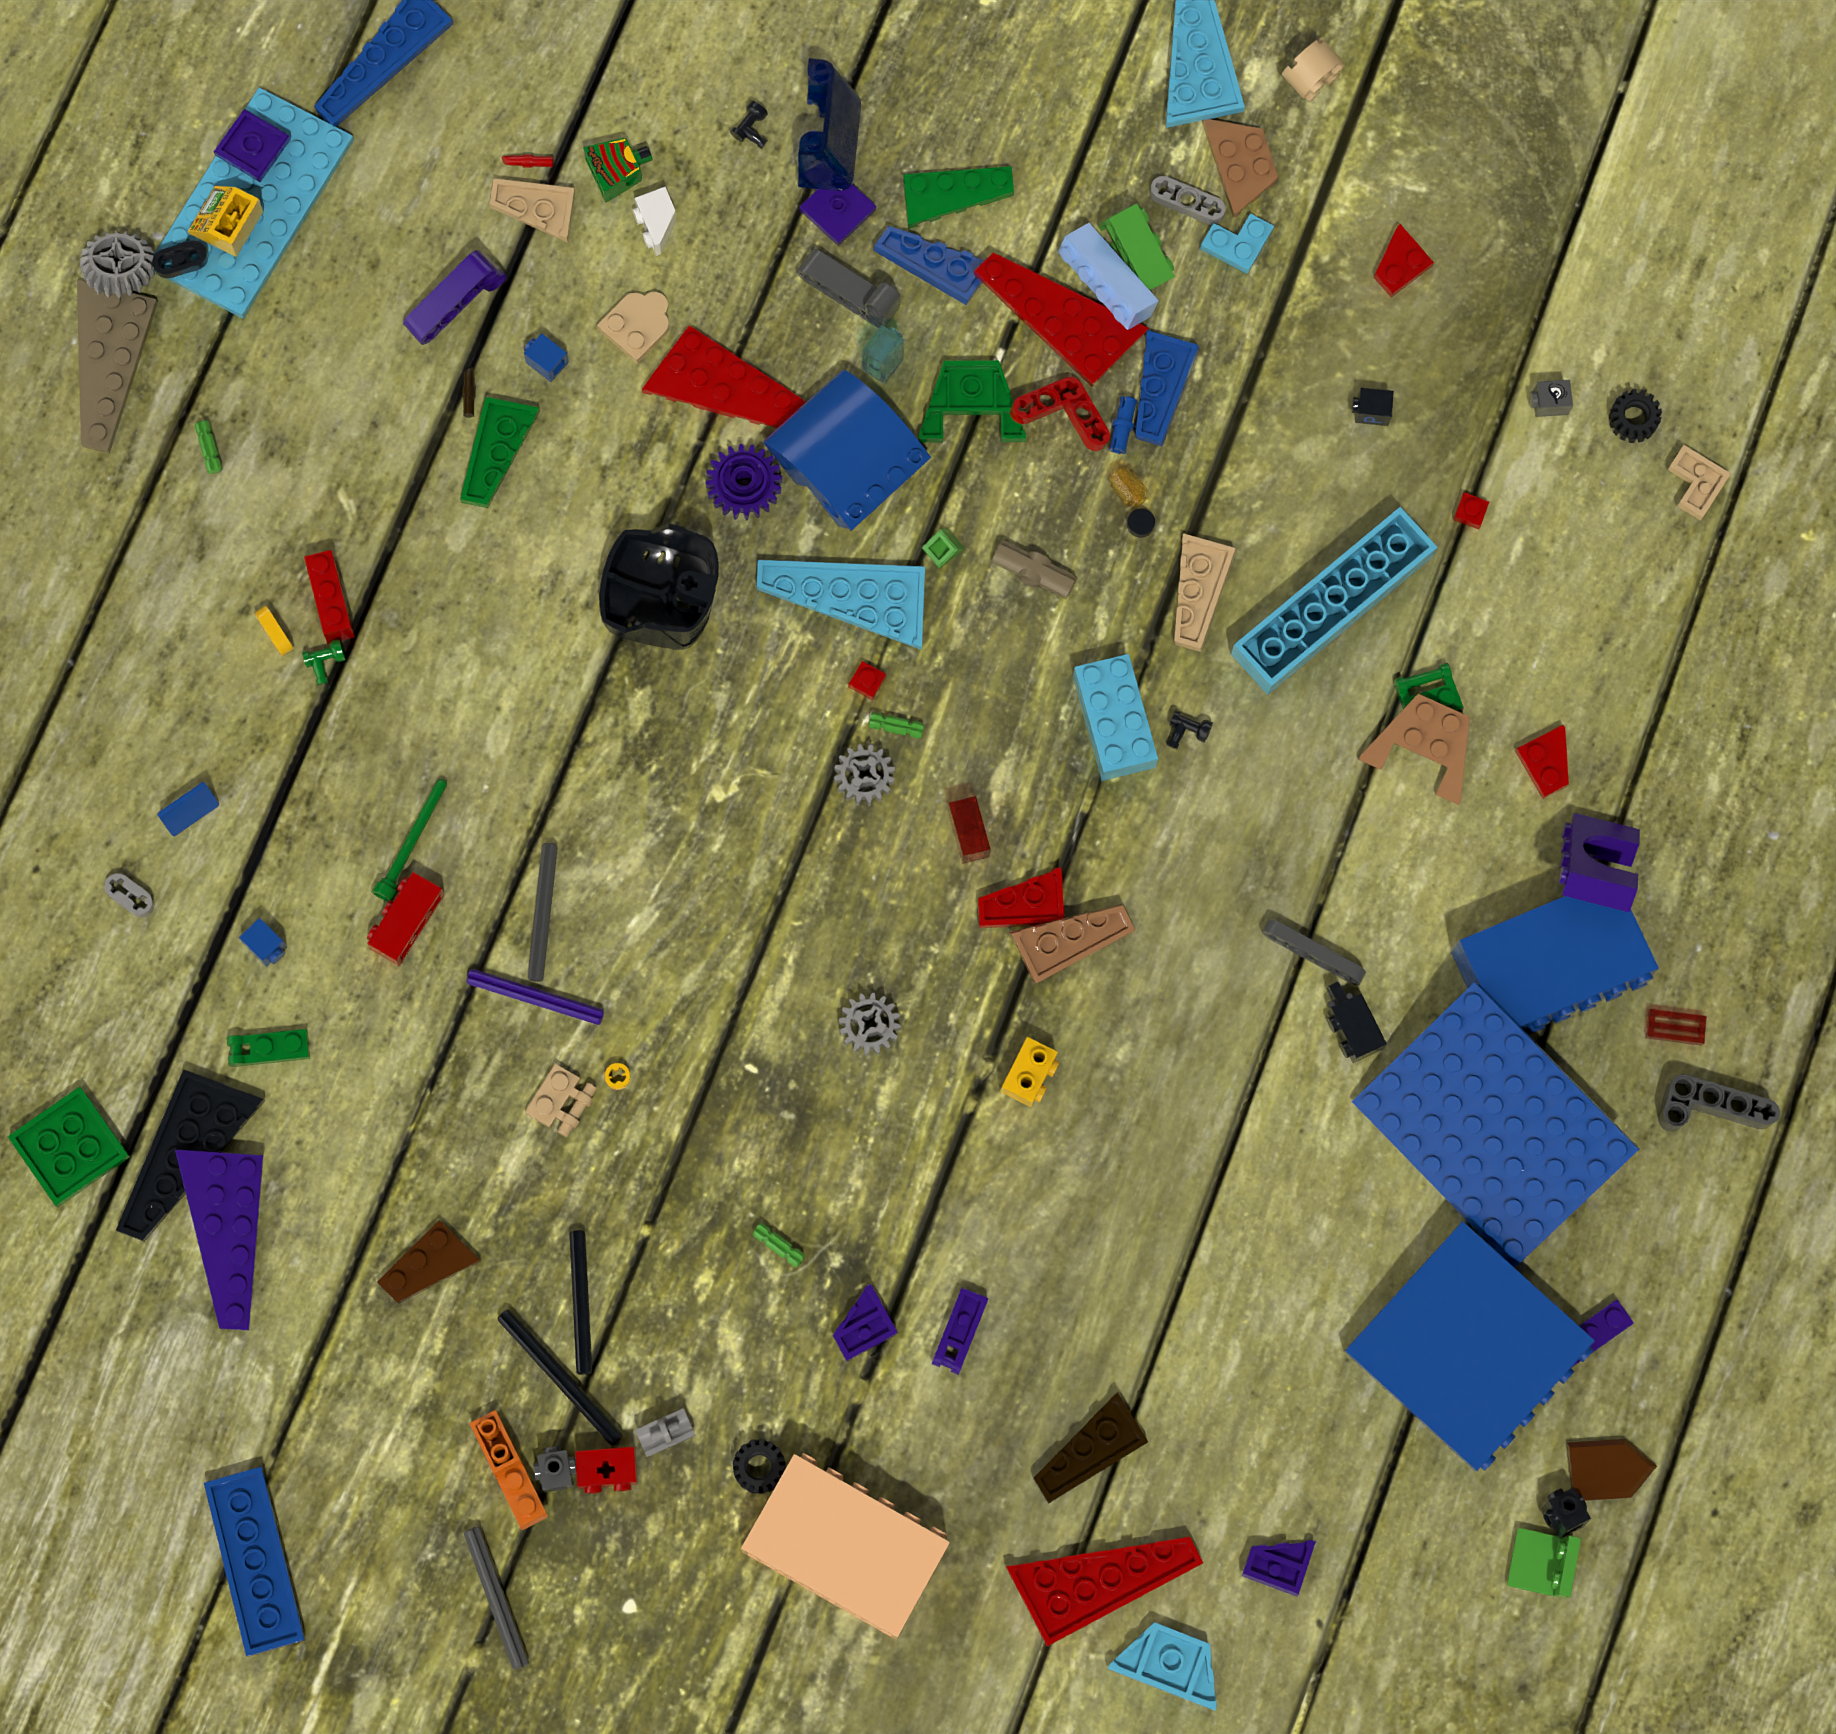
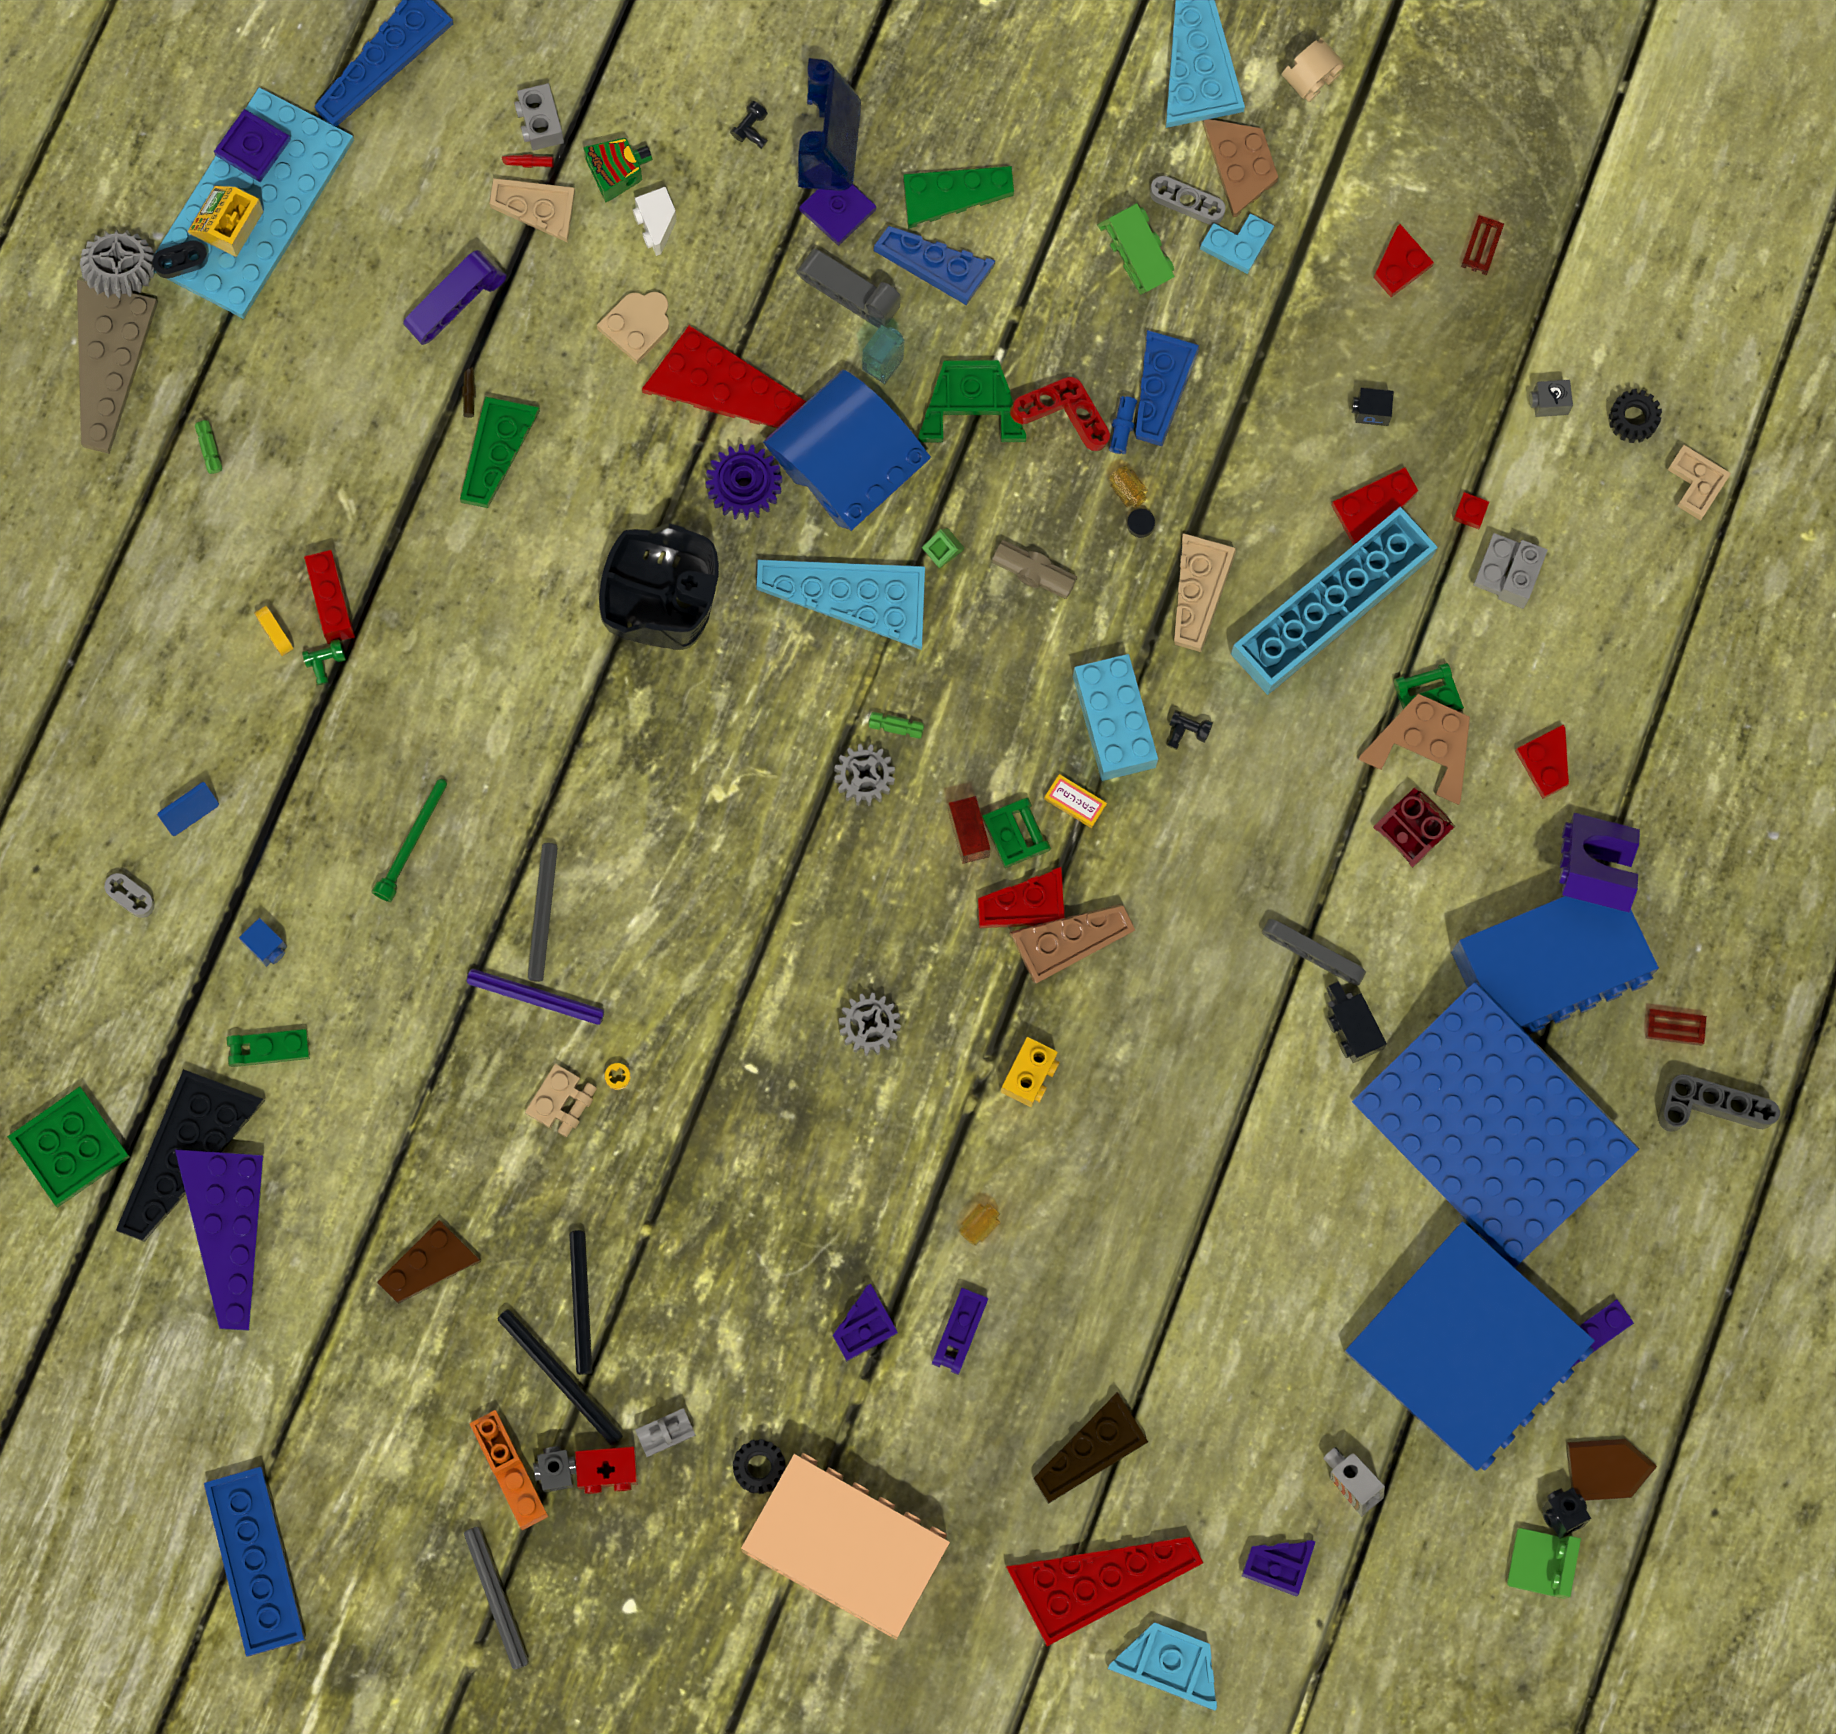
(405, 918): red brick -> none
(543, 116): none -> light grey brick
(545, 357): blue brick -> none
(778, 1244): bright green axle -> none
(867, 680): red plate -> none
(979, 1223): none -> clear yellow brick
(1007, 835): none -> green plate
(1069, 323): red wing -> none
(1075, 801): none -> tile
(1108, 276): light blue brick -> none
(1361, 1491): none -> light grey torso
(1373, 503): none -> red wing
(1415, 826): none -> dark red slope
(1476, 265): none -> clear red tile
(1525, 567): none -> light grey brick

